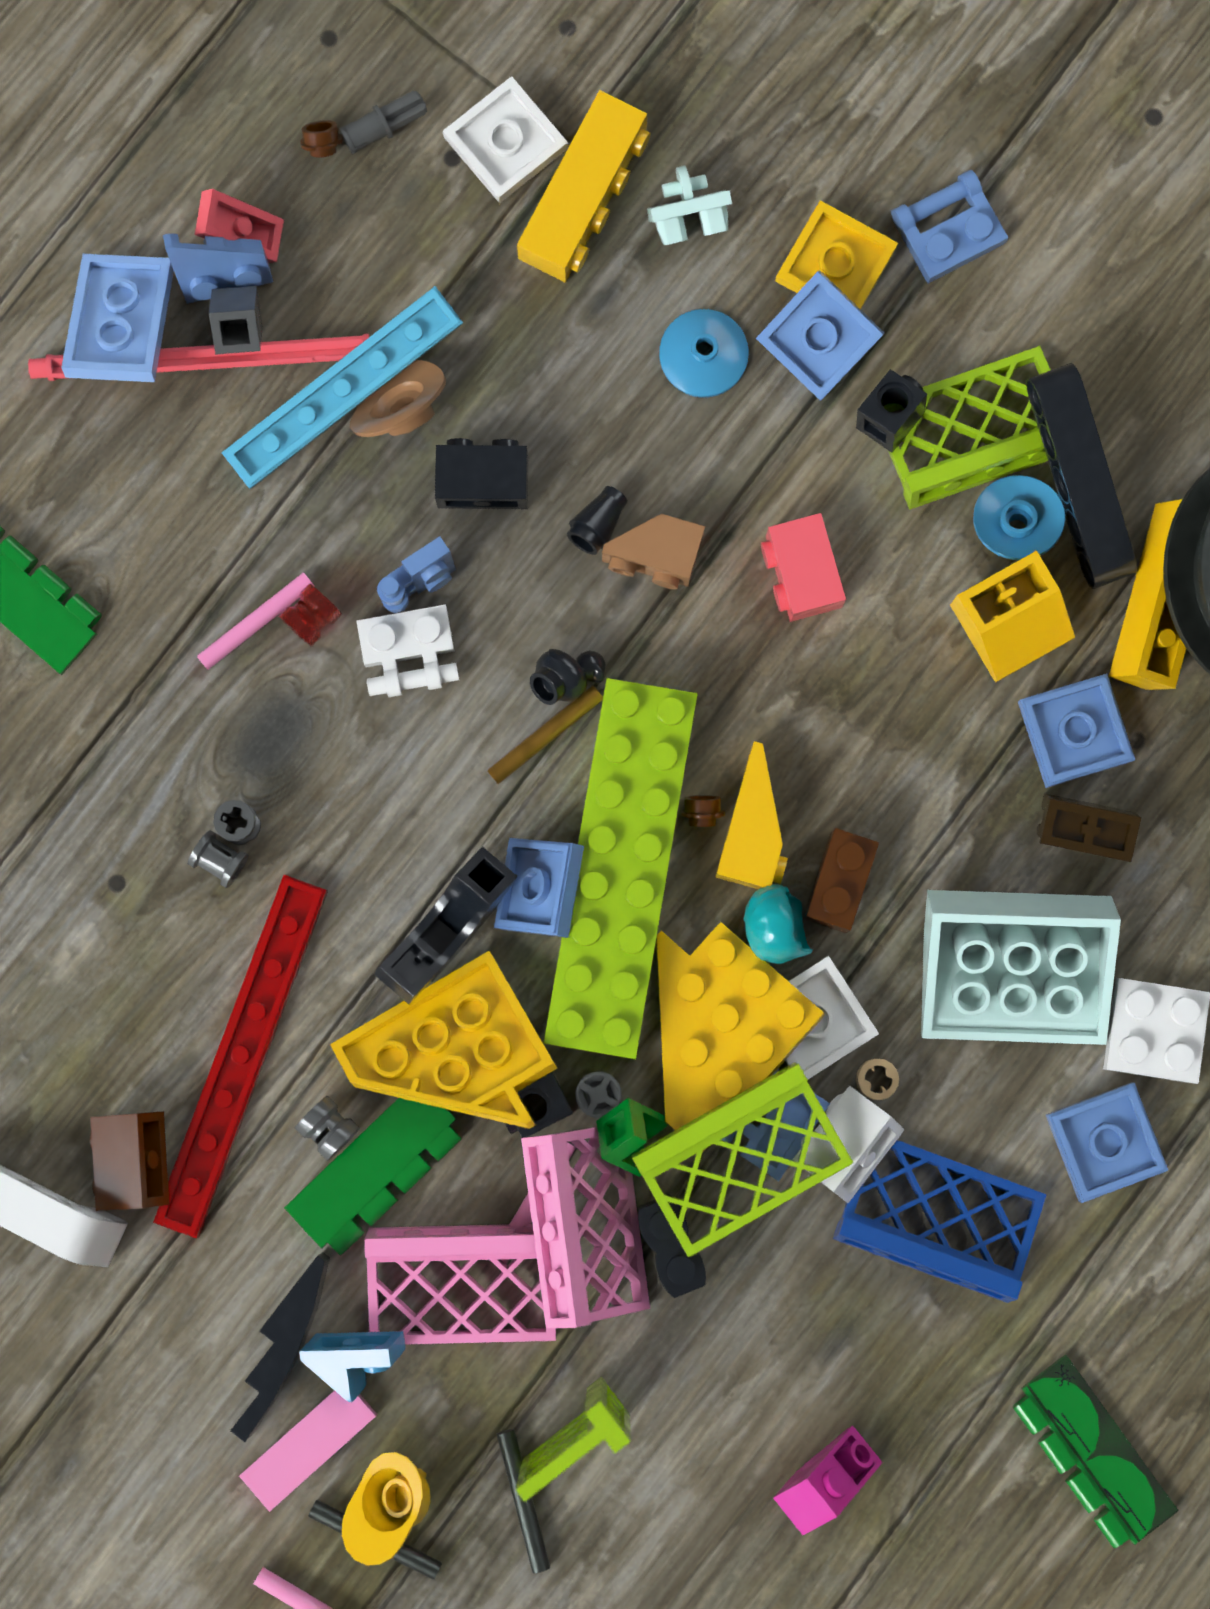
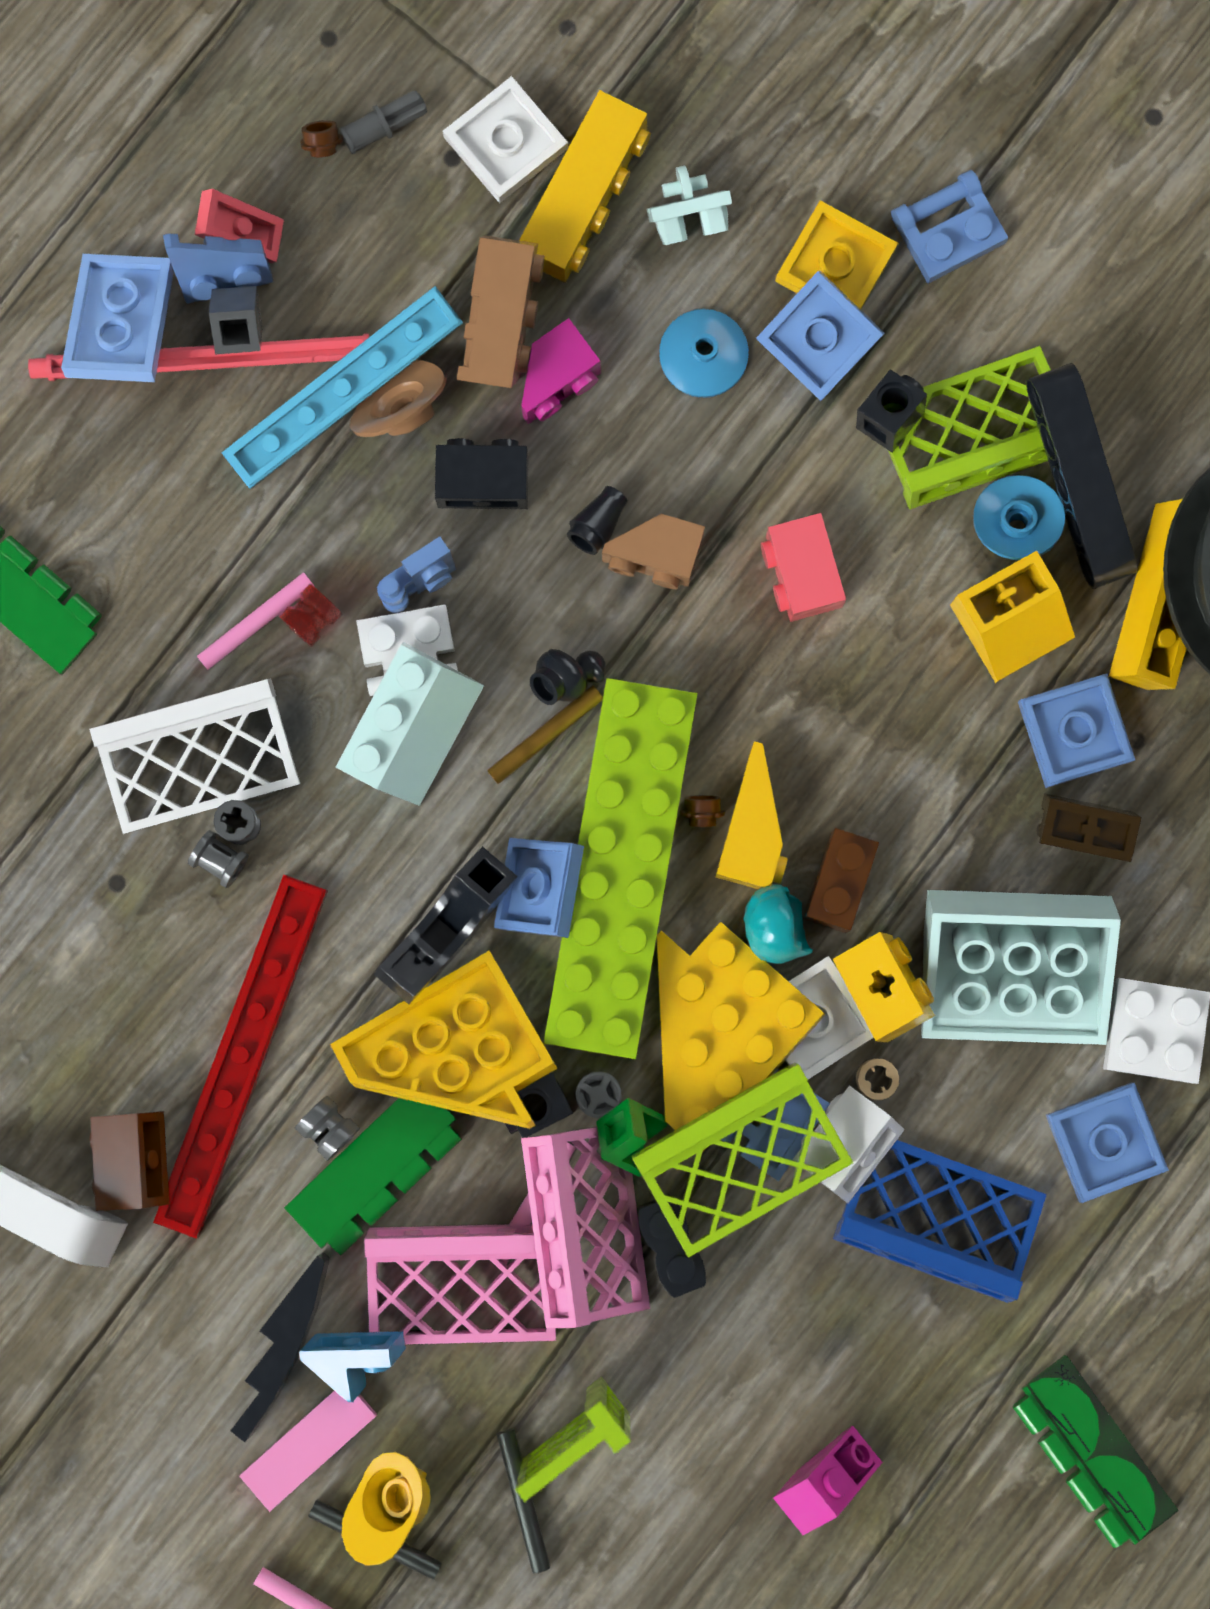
(182, 718): none -> white fence
(409, 725): none -> light aqua slope
(501, 311): none -> medium nougat wedge
(557, 368): none -> dark pink slope
(864, 973): none -> yellow brick

